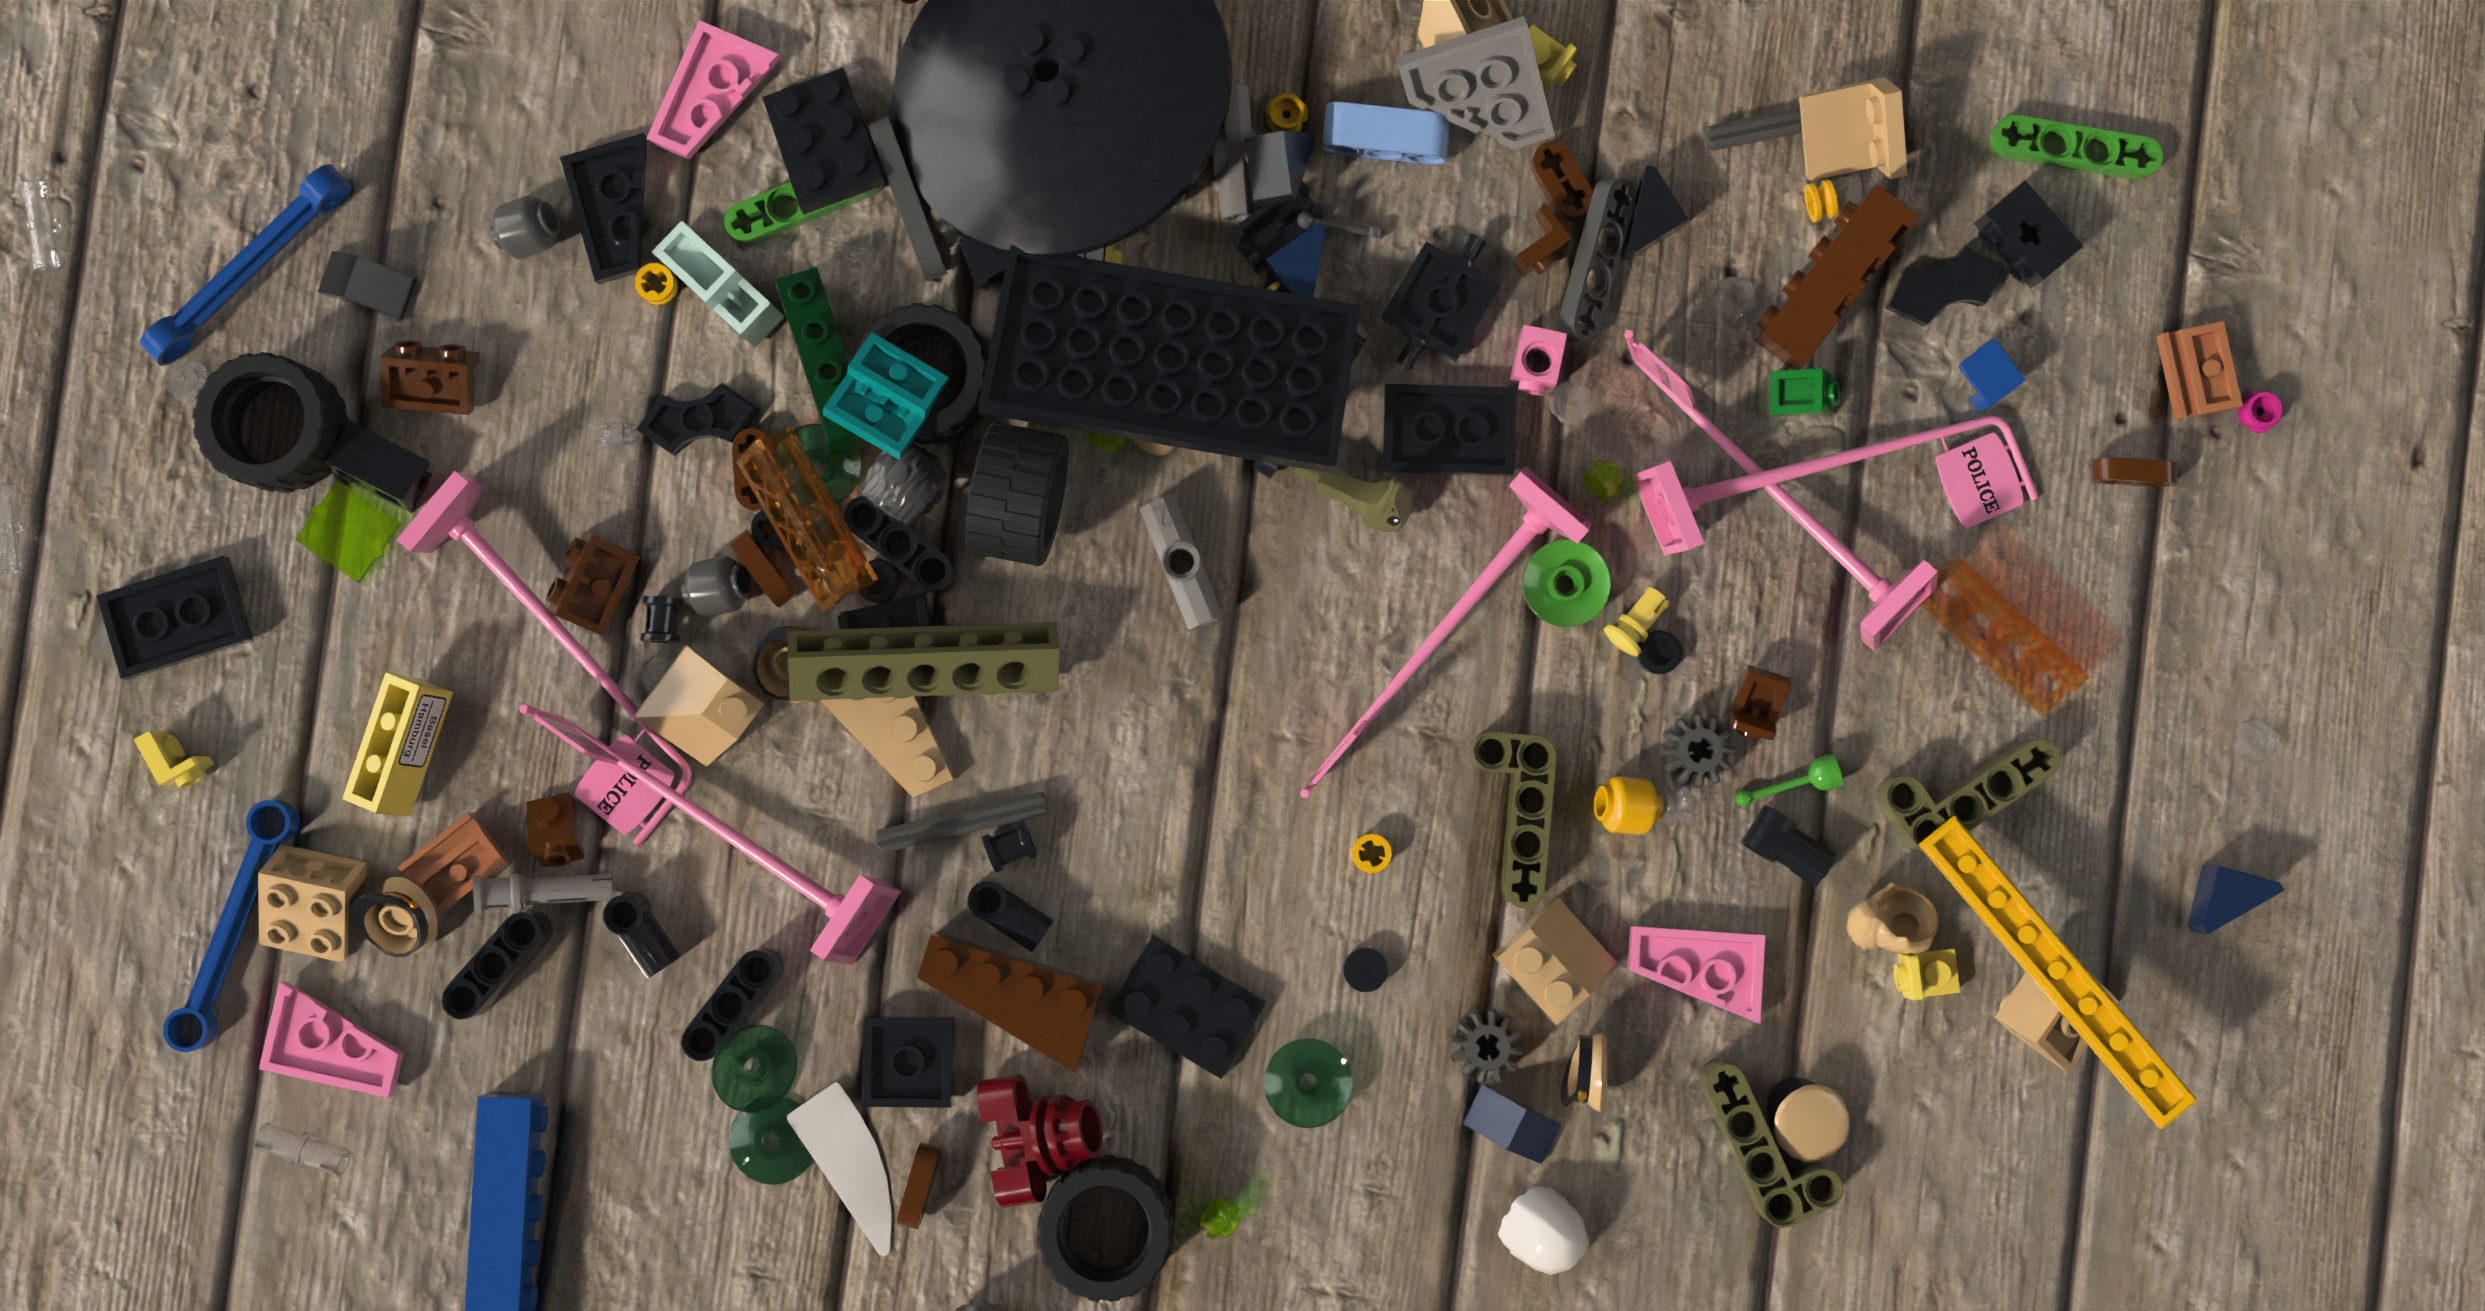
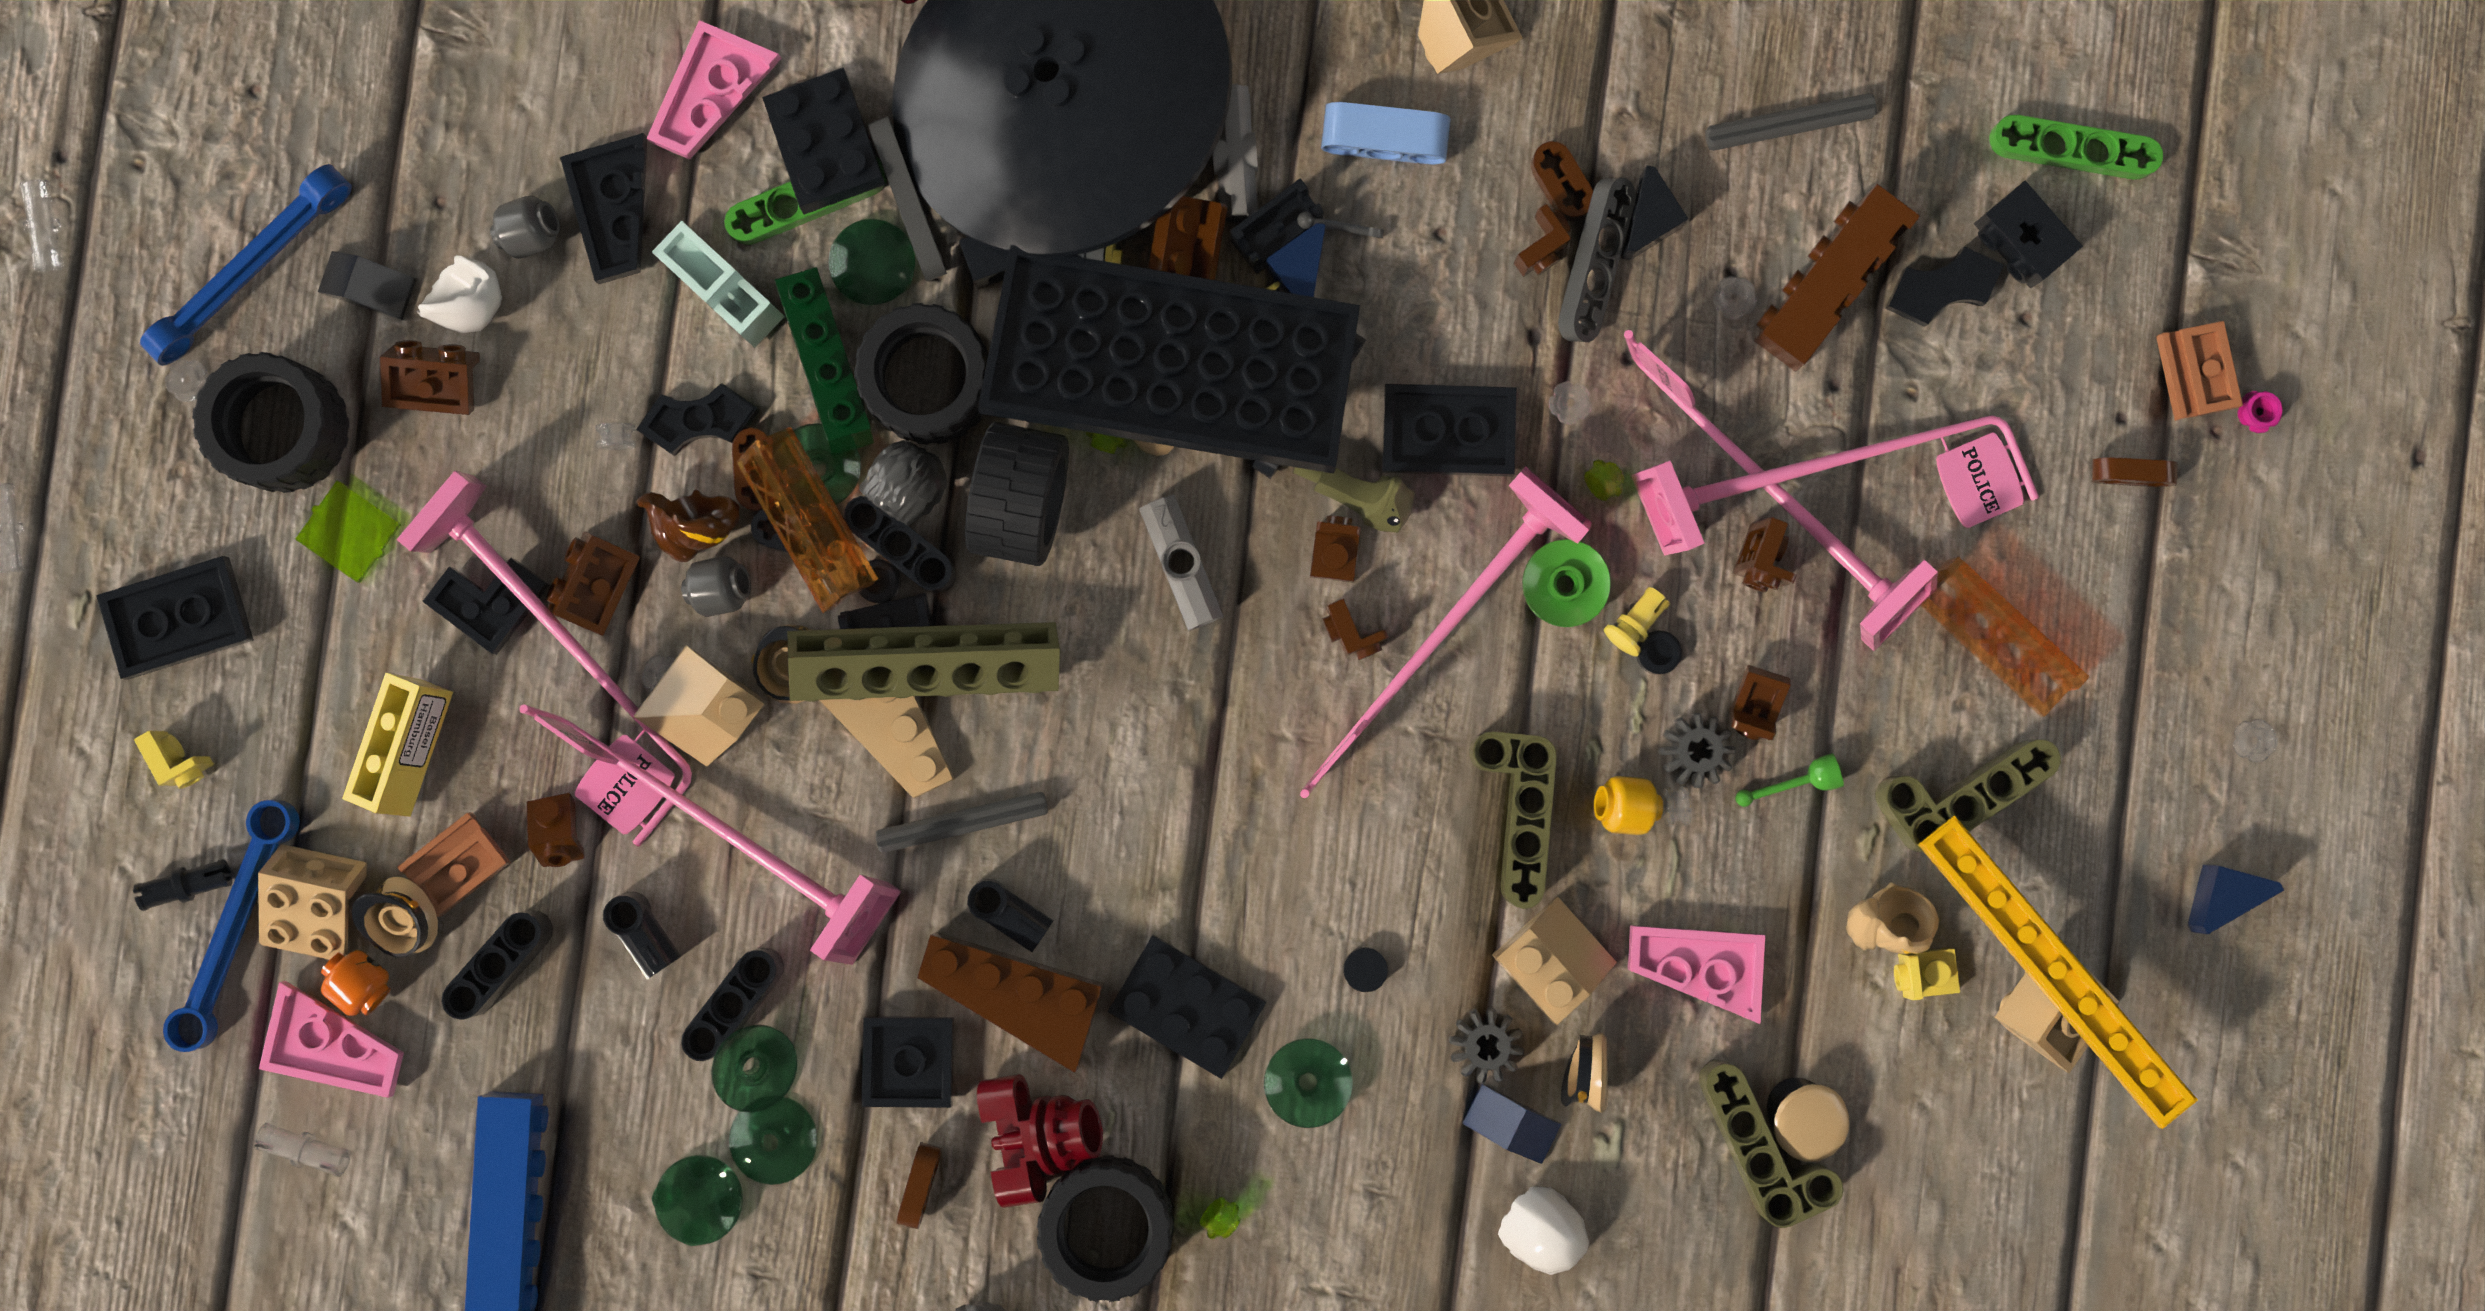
(182, 885): none -> black pin
(355, 983): none -> orange head
(379, 466): black hinge -> none
(463, 296): none -> white hair
(483, 615): none -> black plate
(519, 891): light grey pin -> none
(652, 296): yellow bush -> none
(661, 619): black bush -> none
(689, 522): none -> reddish brown hair
(698, 1200): none -> clear green dish
(762, 568): reddish brown beam -> none
(848, 1158): white sticker -> none
(872, 262): none -> clear green dish
(885, 396): teal slope -> none
(1009, 846): black bush -> none
(1189, 238): none -> reddish brown bracket
(1277, 165): black slope -> none
(1290, 103): yellow plate -> none
(1335, 549): none -> reddish brown bracket
(1342, 628): none -> reddish brown bracket
(1365, 865): yellow bush -> none
(1440, 301): black plate -> none
(1483, 83): light grey plate -> none
(1541, 341): bright pink brick -> none
(1552, 58): light yellow bracket -> none
(1761, 547): none -> reddish brown bracket
(1779, 840): black piece -> none
(1803, 392): green bracket -> none
(1821, 200): yellow bush -> none
(1854, 130): tan bracket -> none
(1990, 375): blue panel -> none

